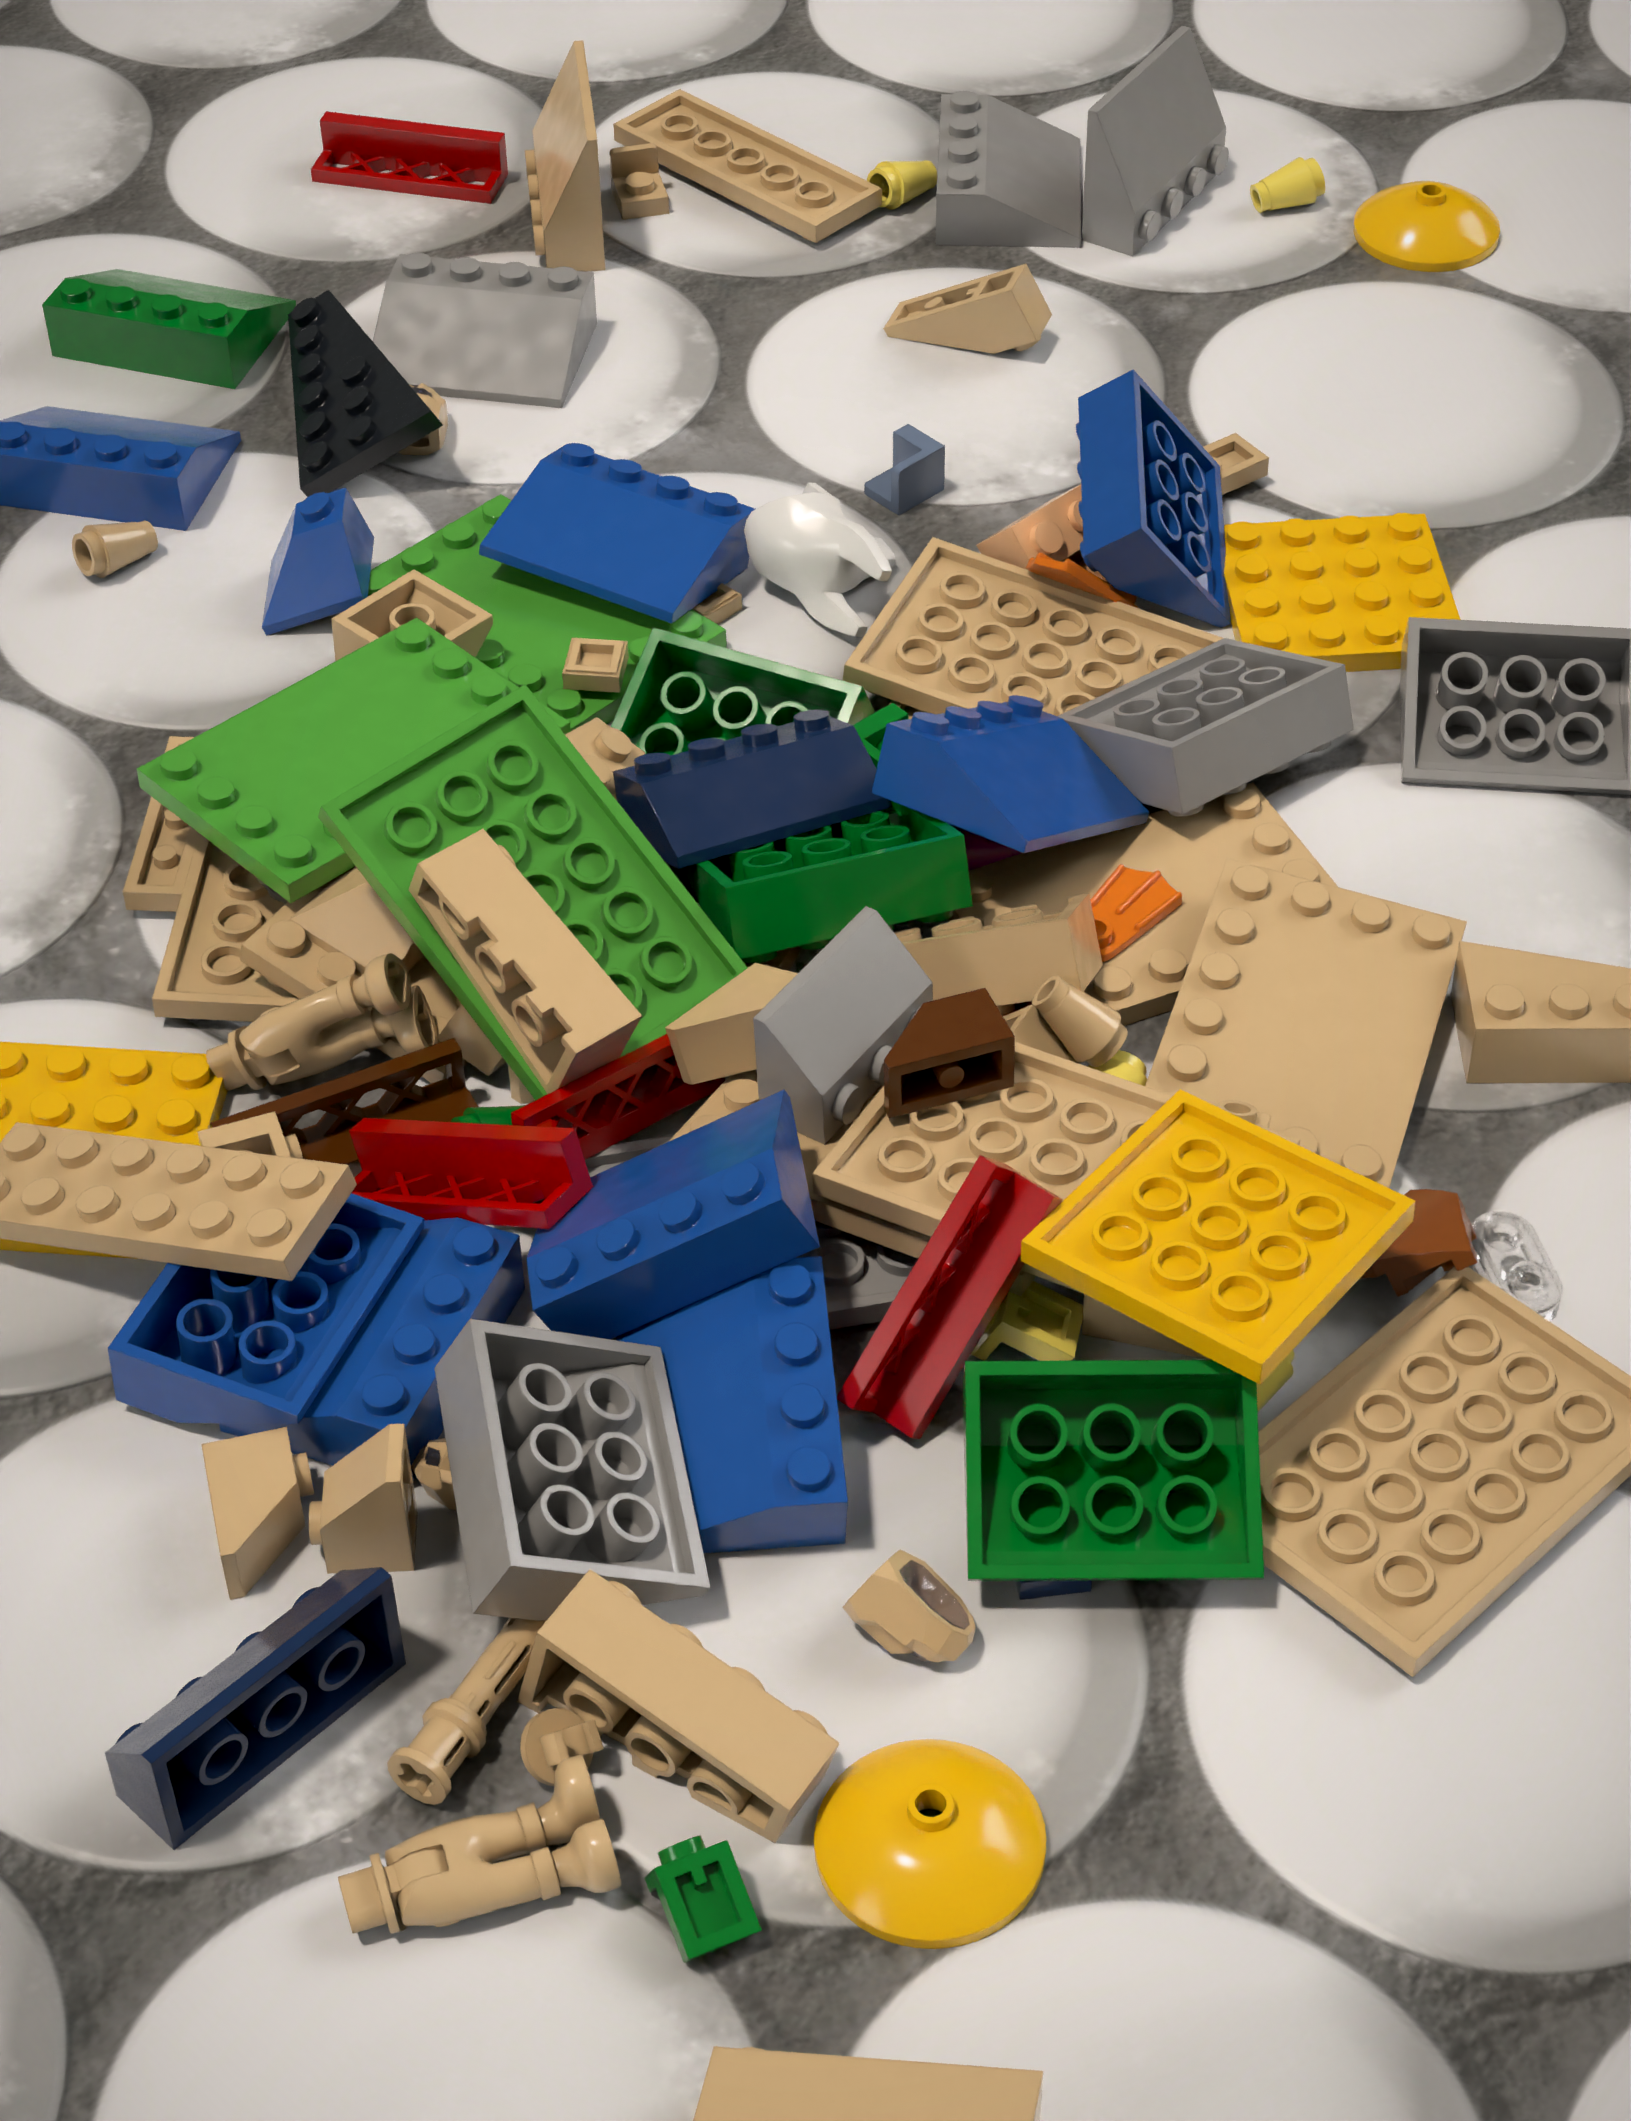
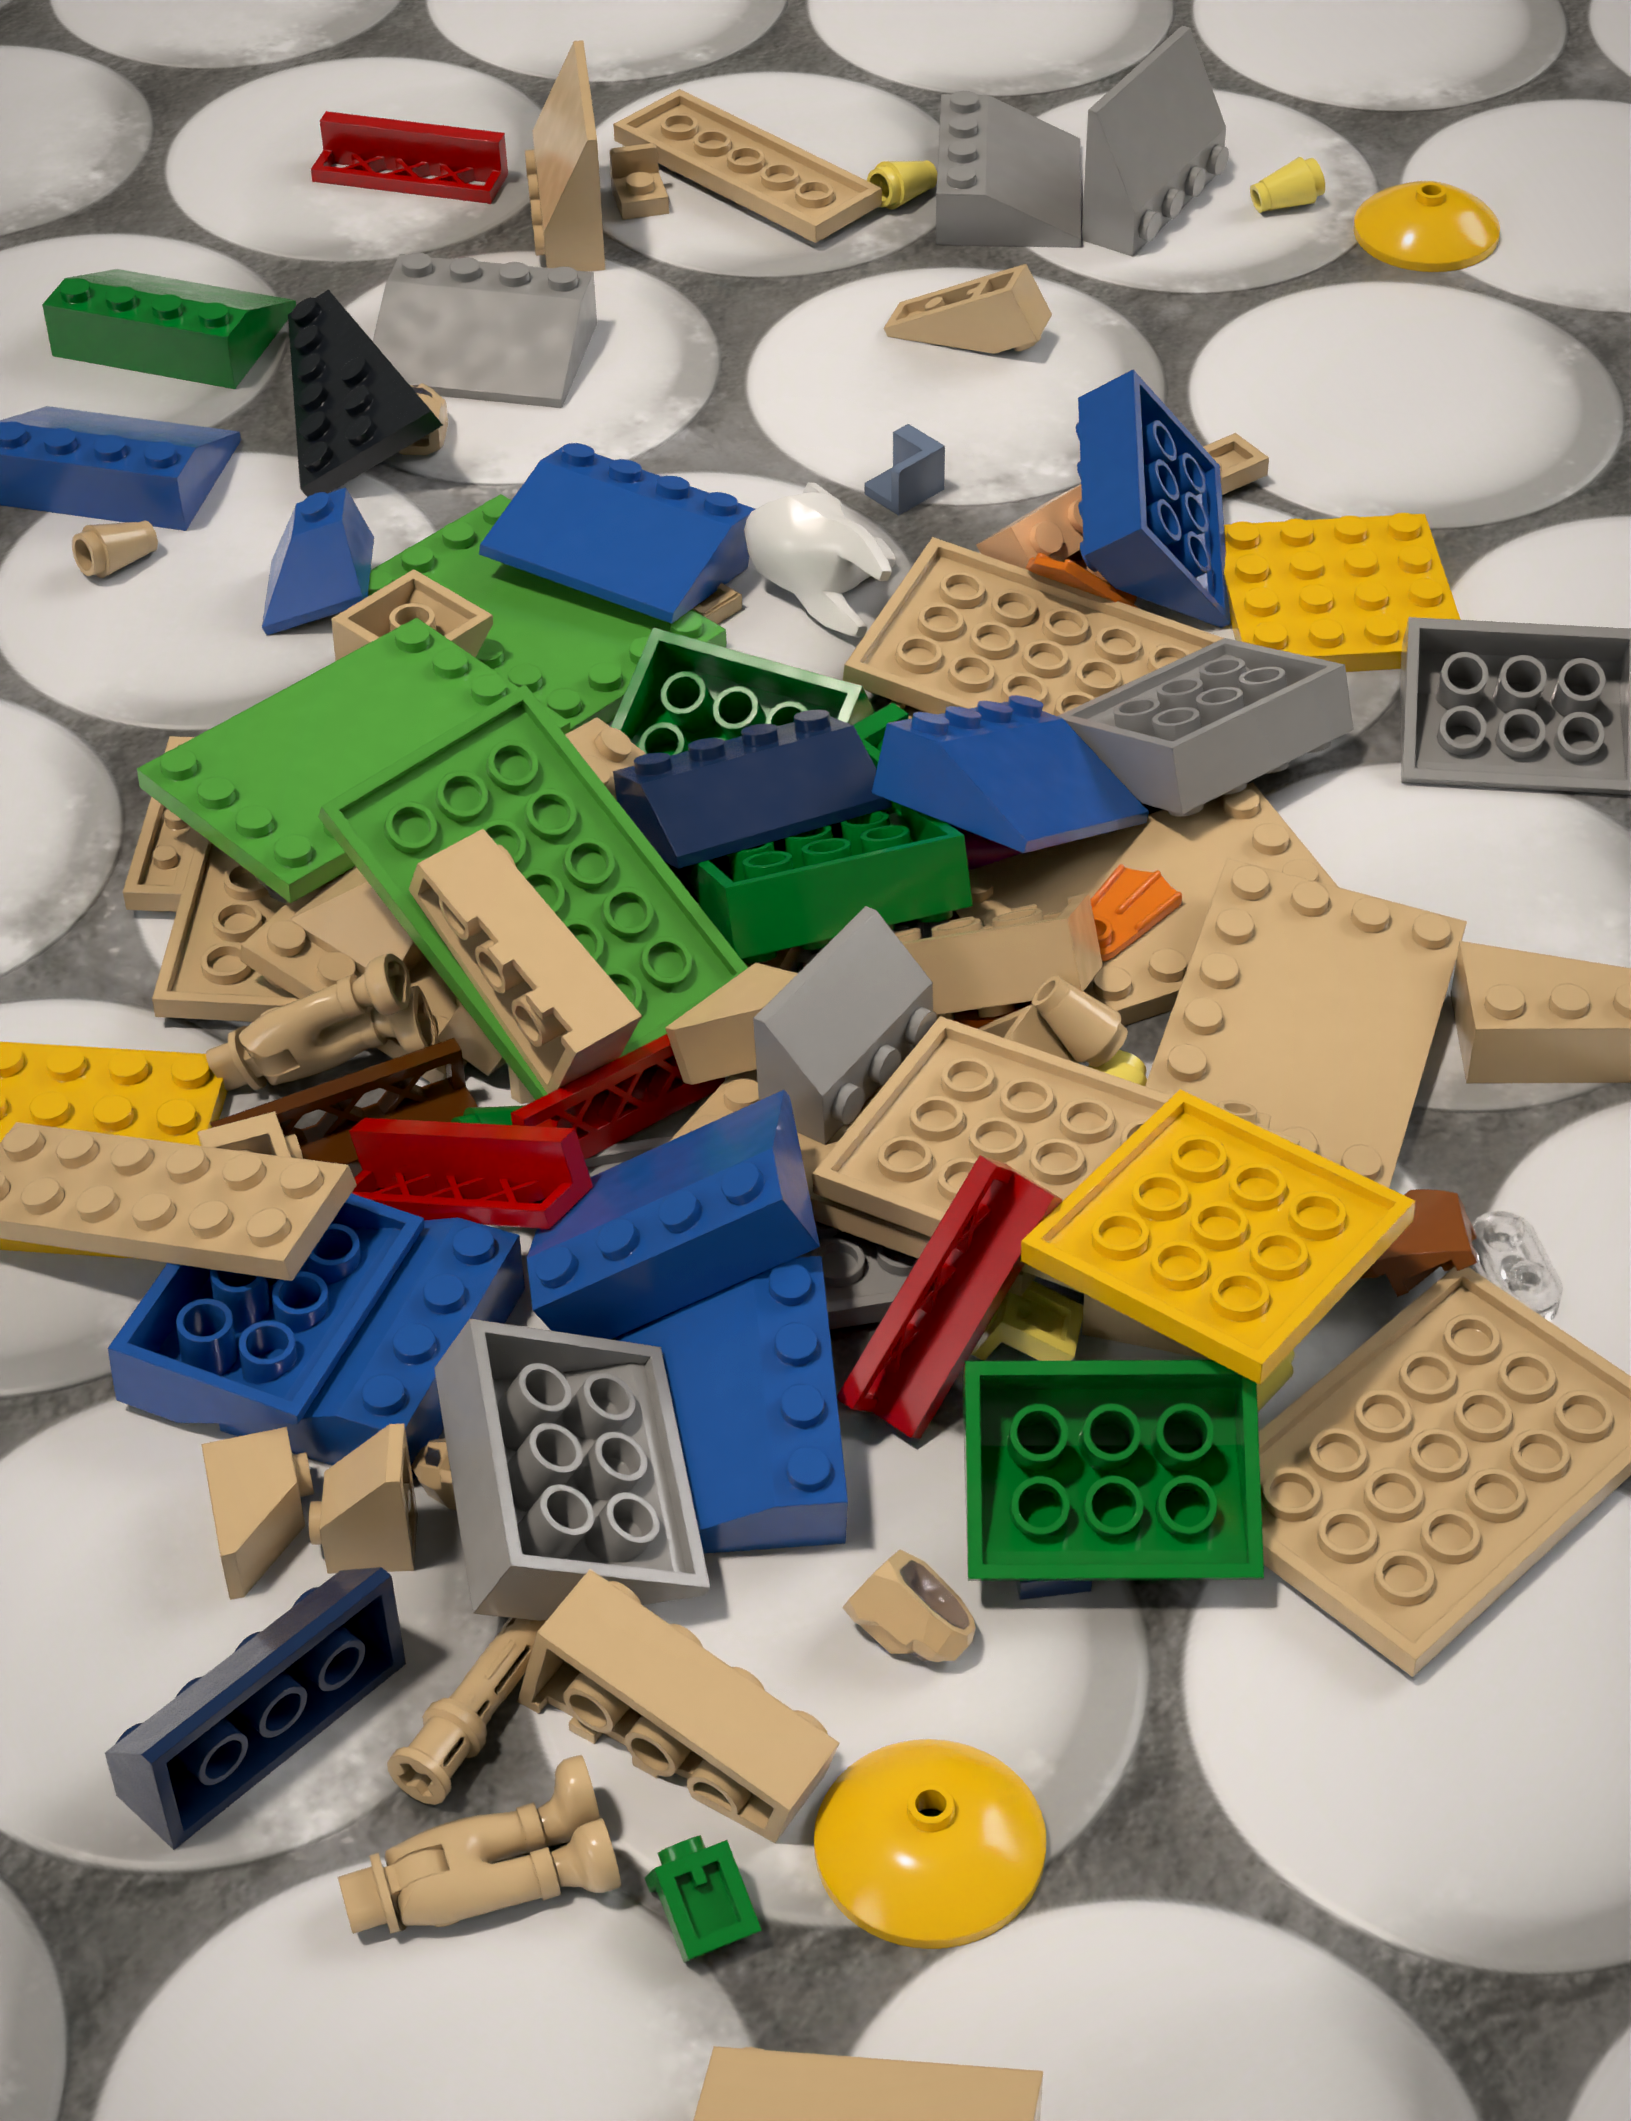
(555, 1737): tan plate -> none
(595, 665): tan tile -> none
(949, 1054): reddish brown slope -> none

